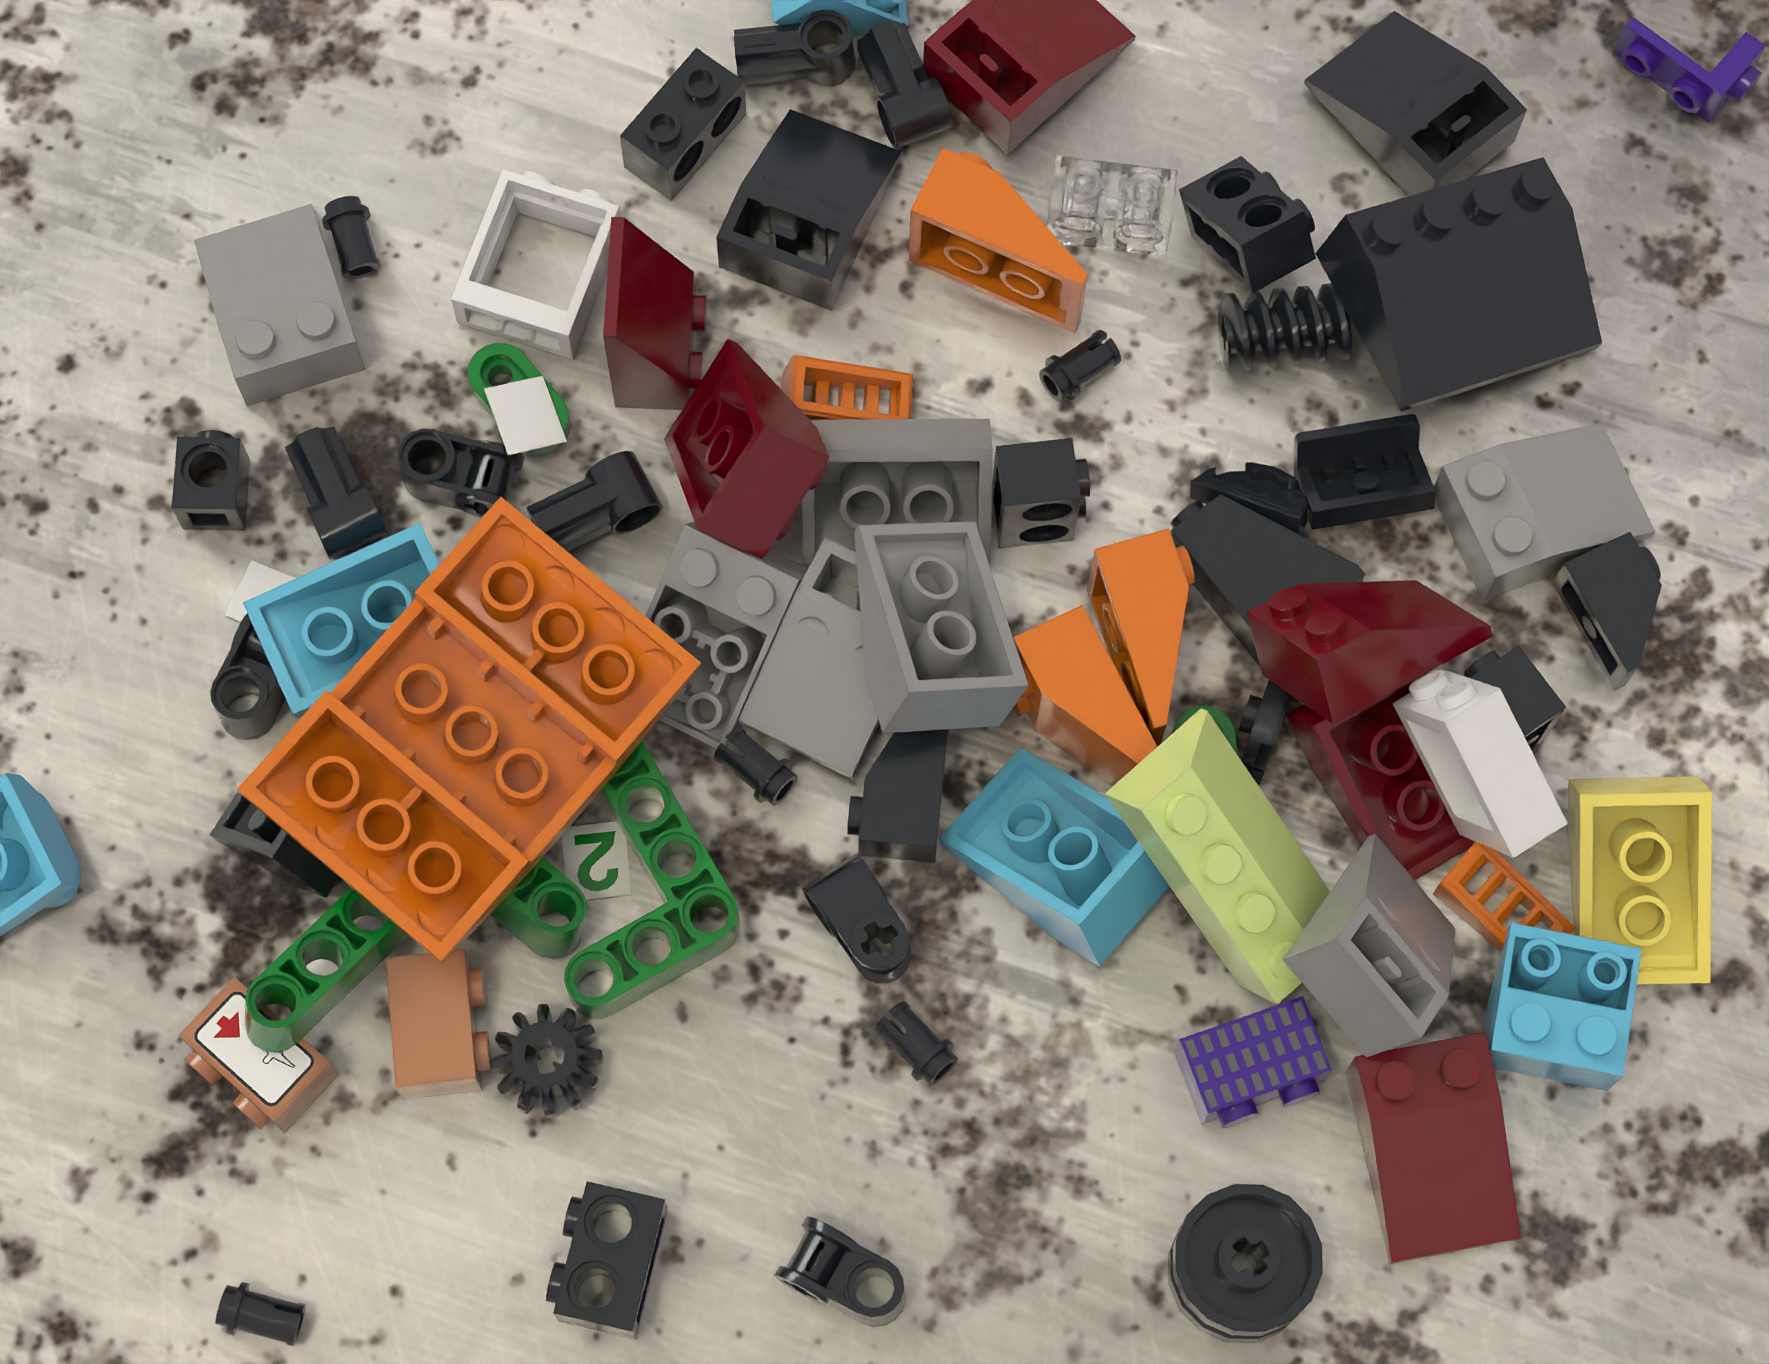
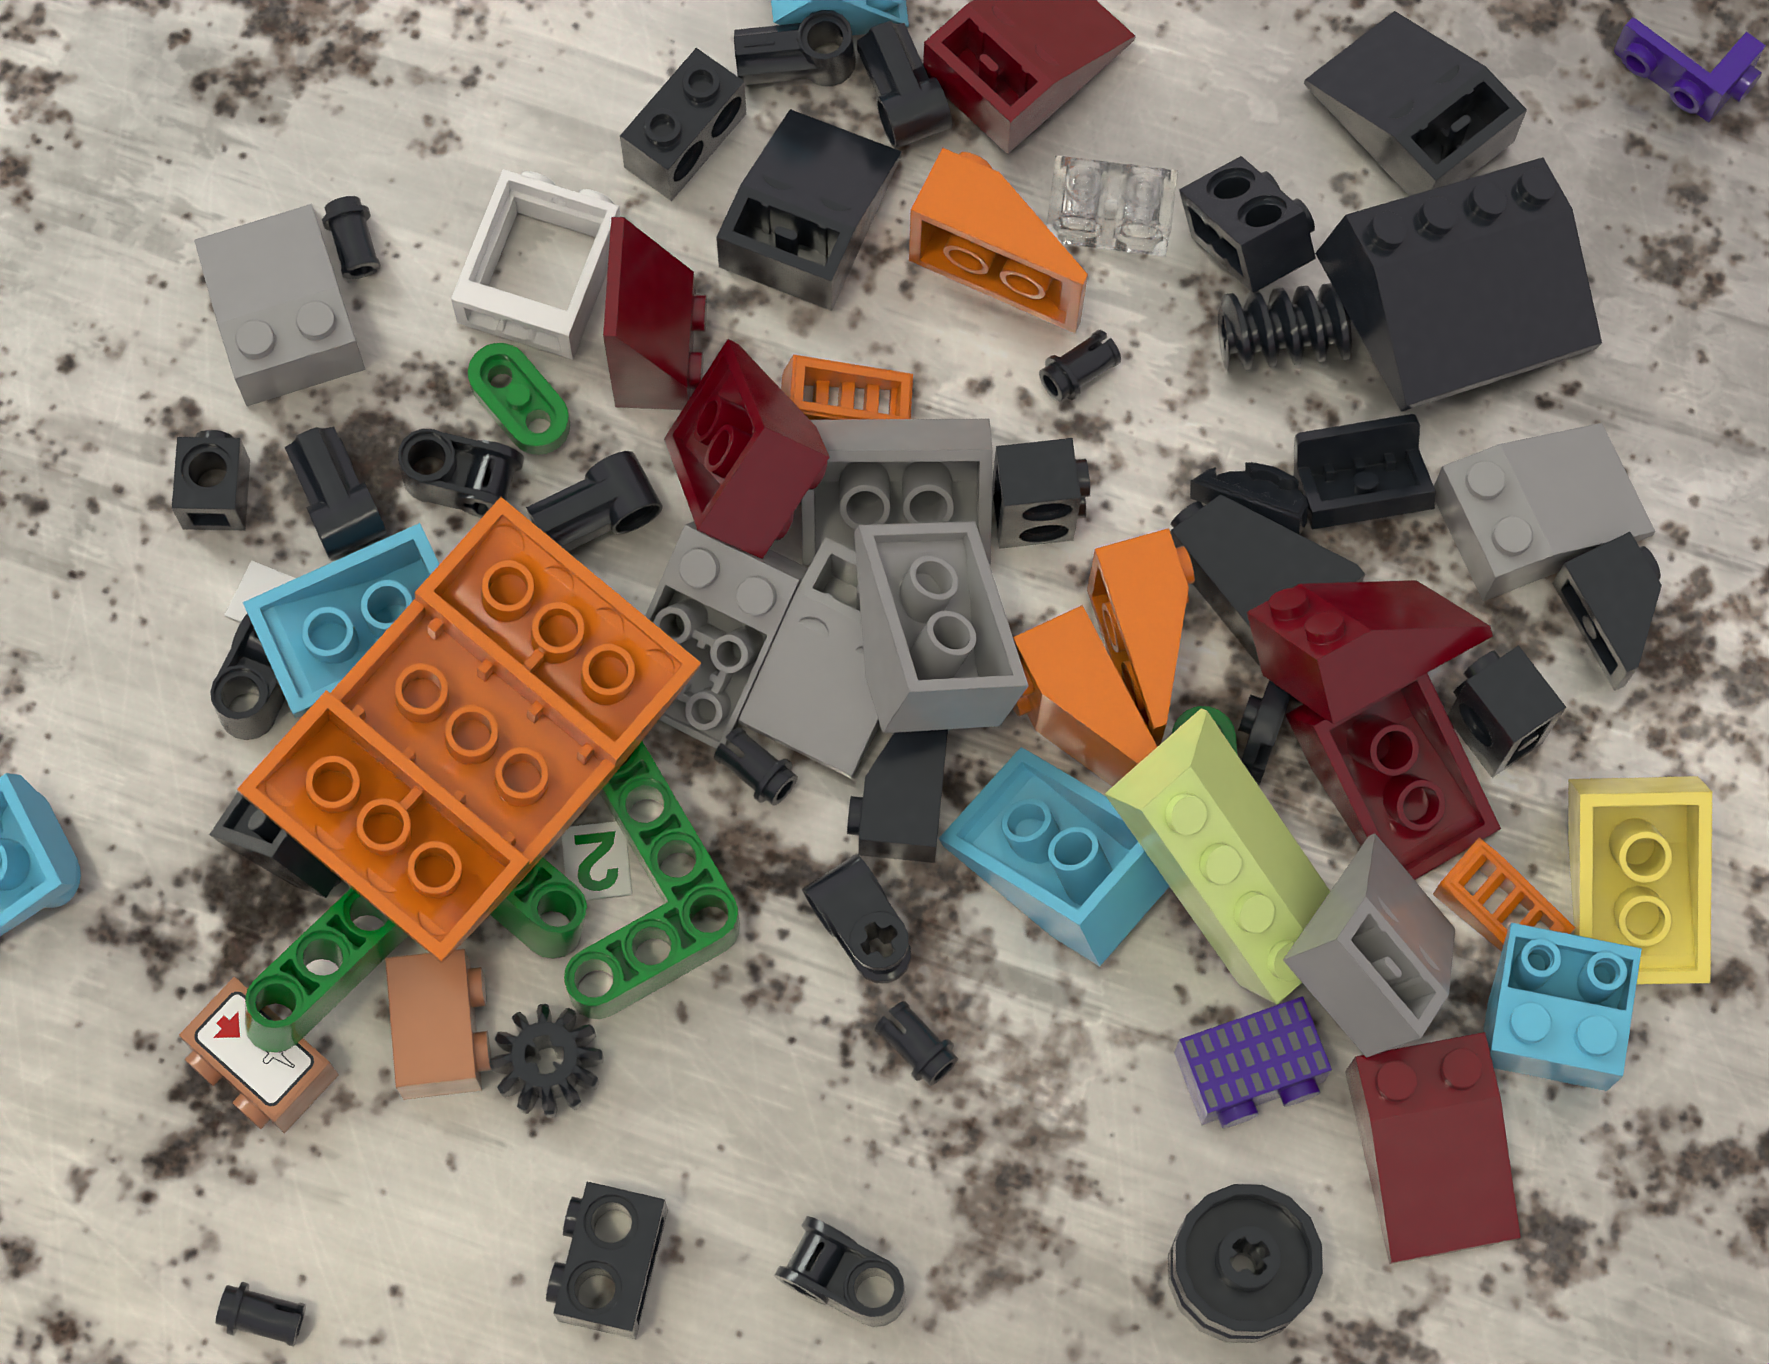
(525, 415): white sticker -> none
(1479, 762): white window -> none

